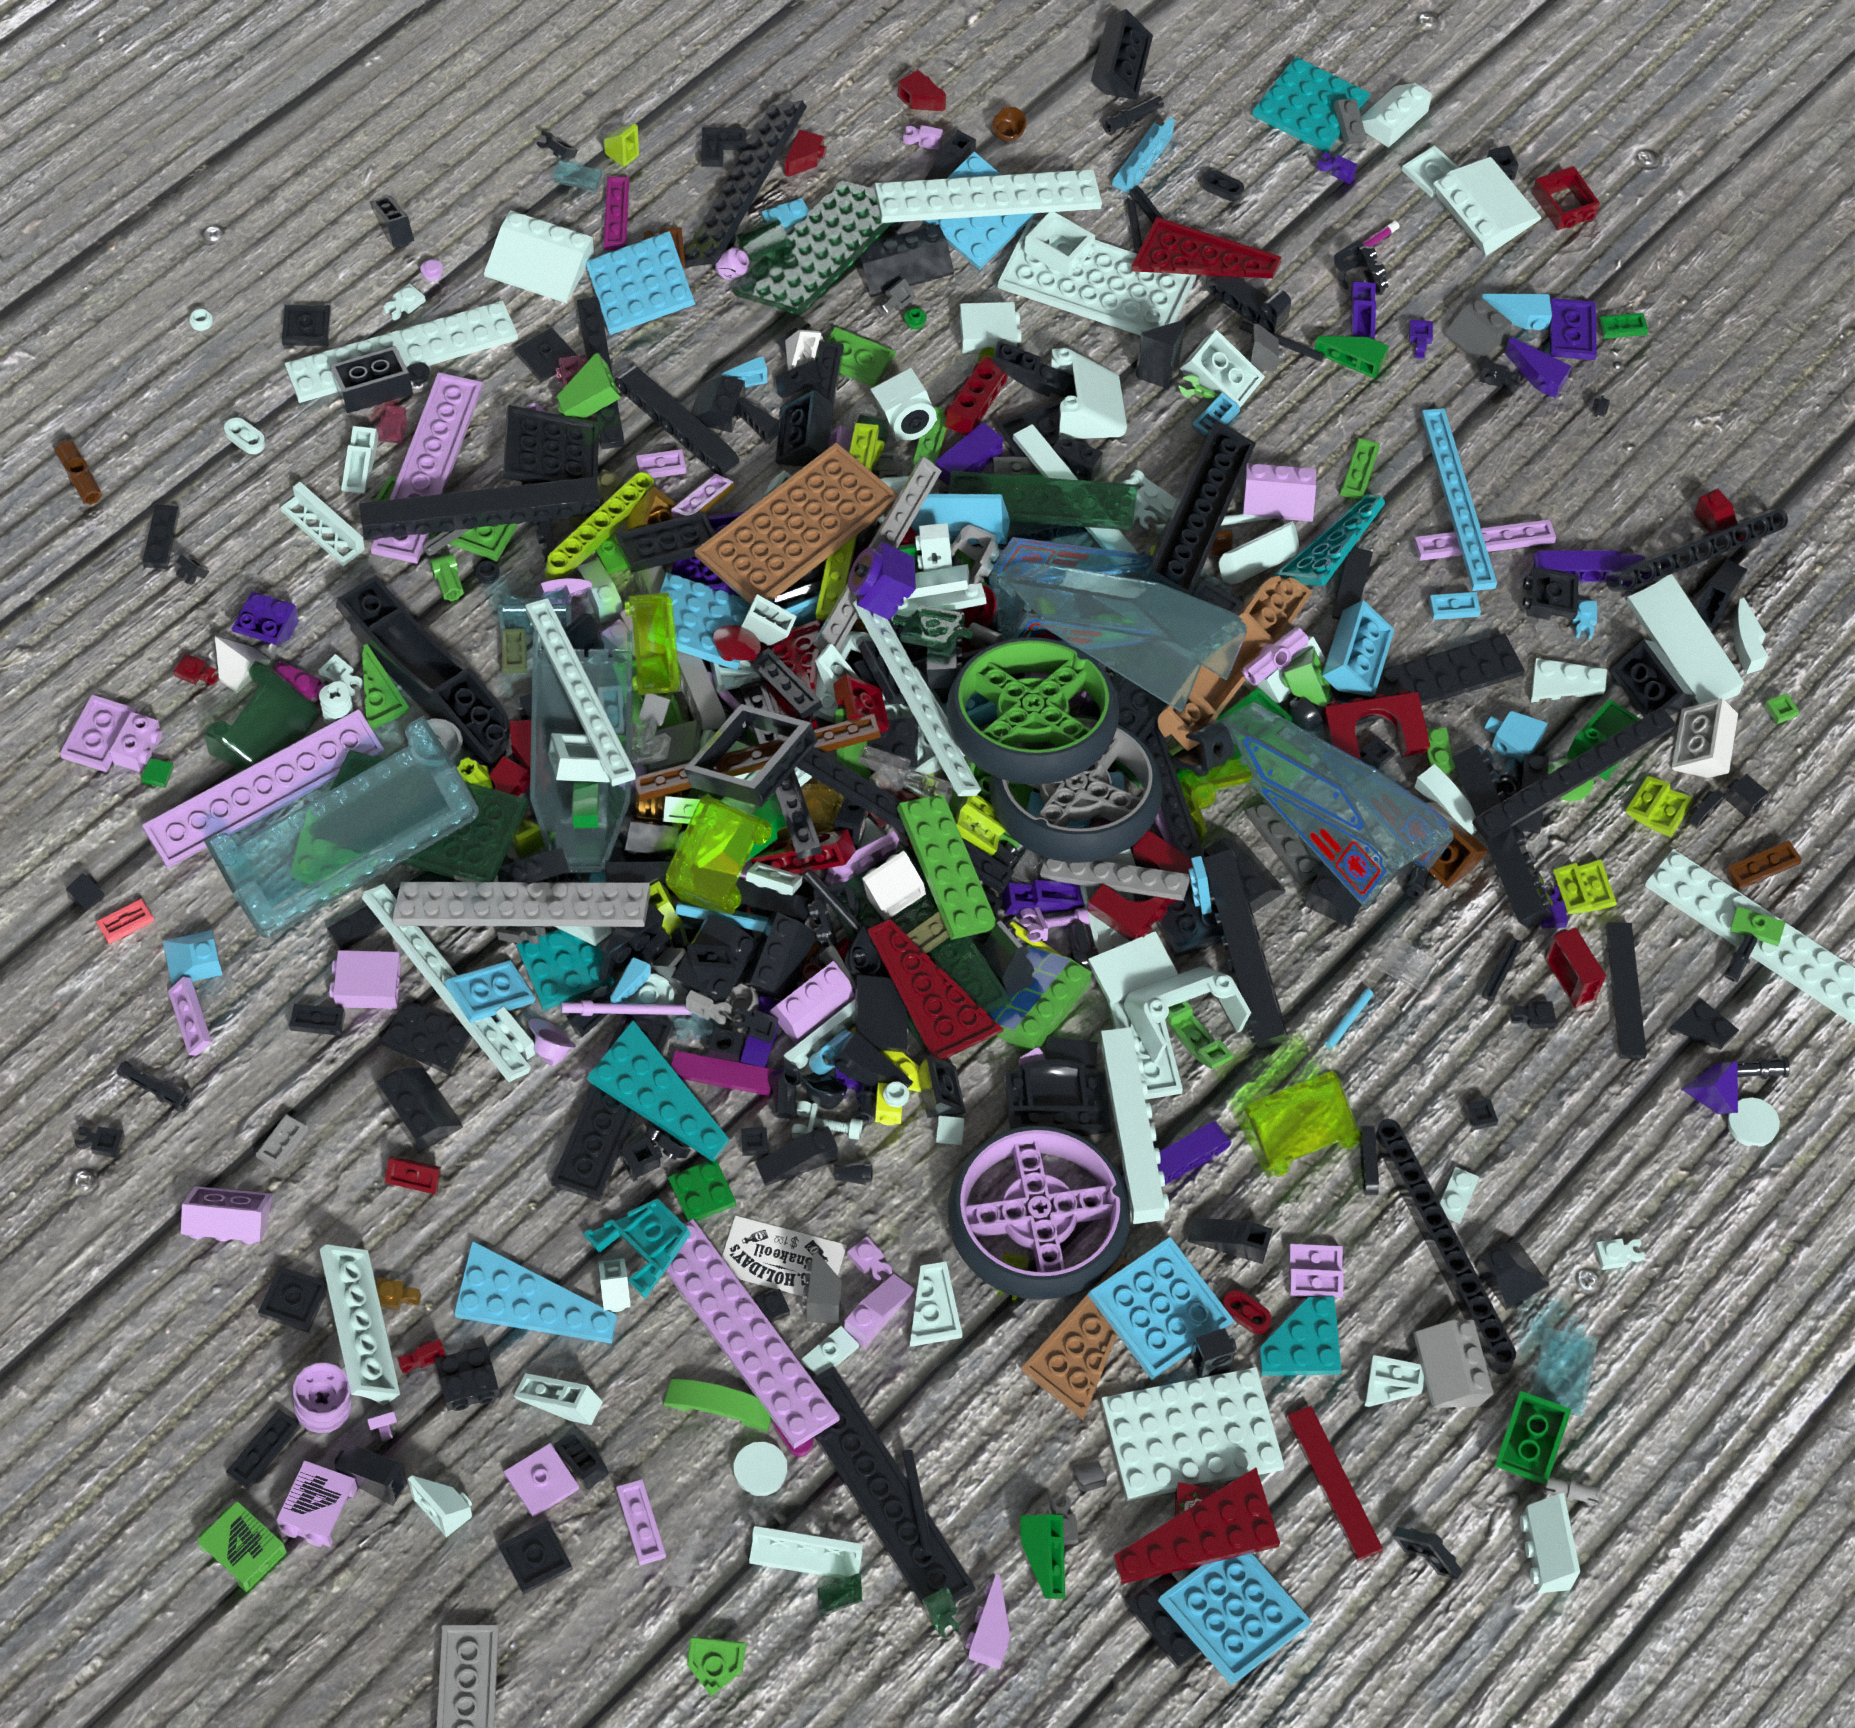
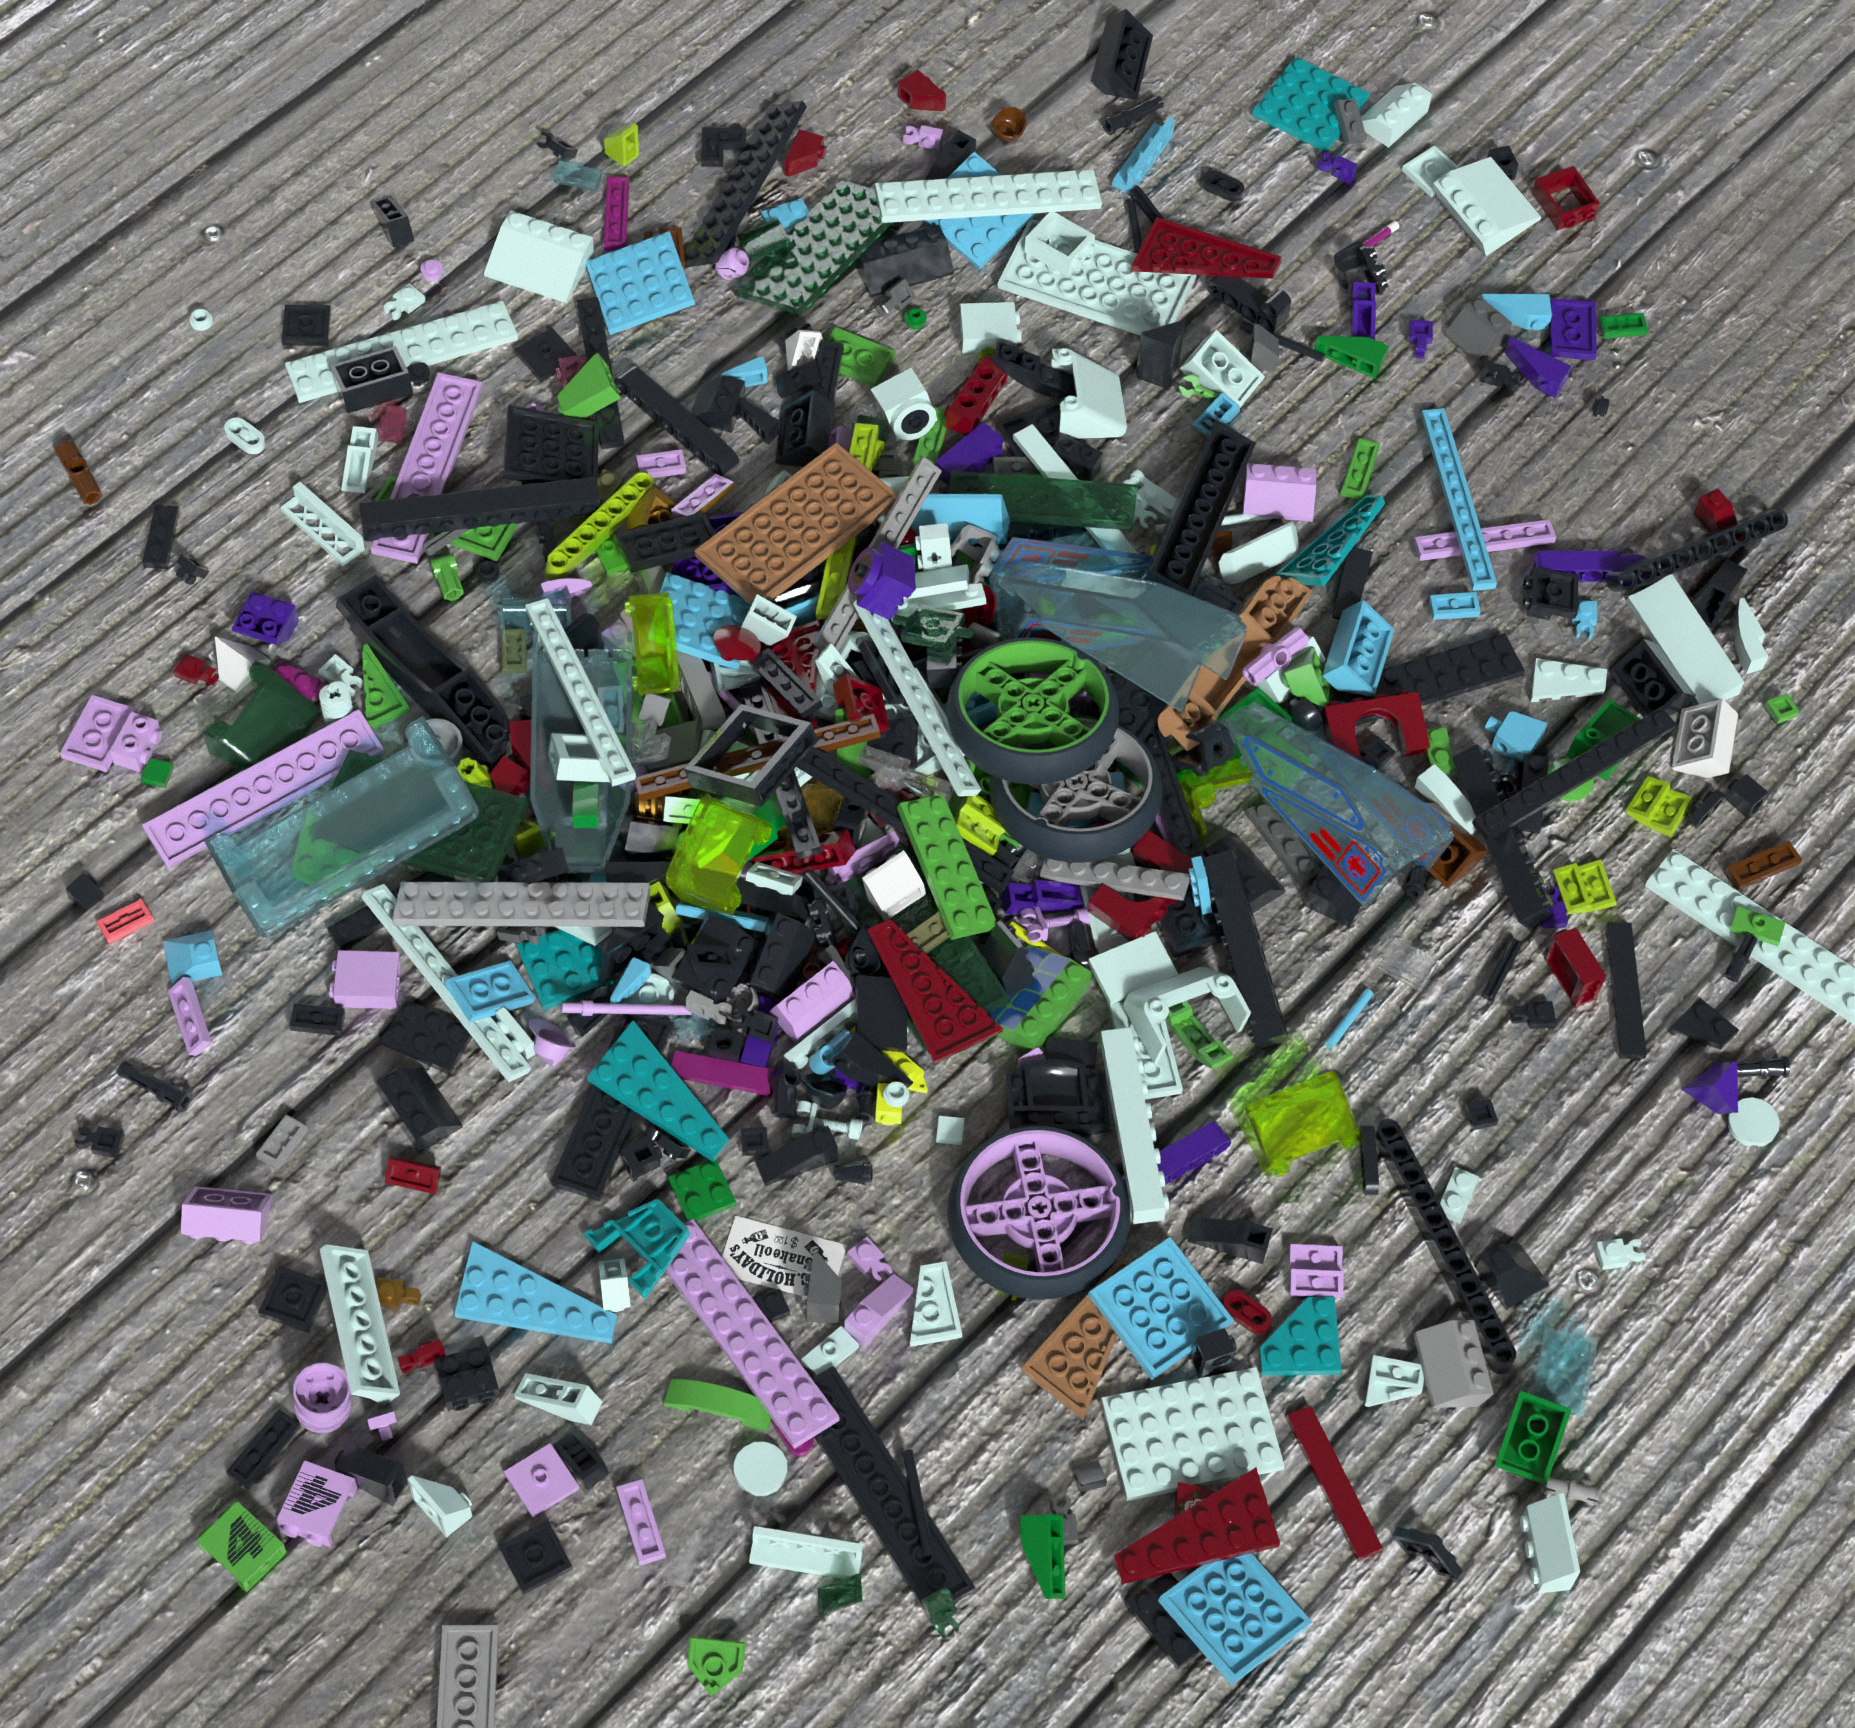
(603, 591): light aqua slope -> none
(940, 1088): black slope -> none
(993, 1633): lavender slope -> none

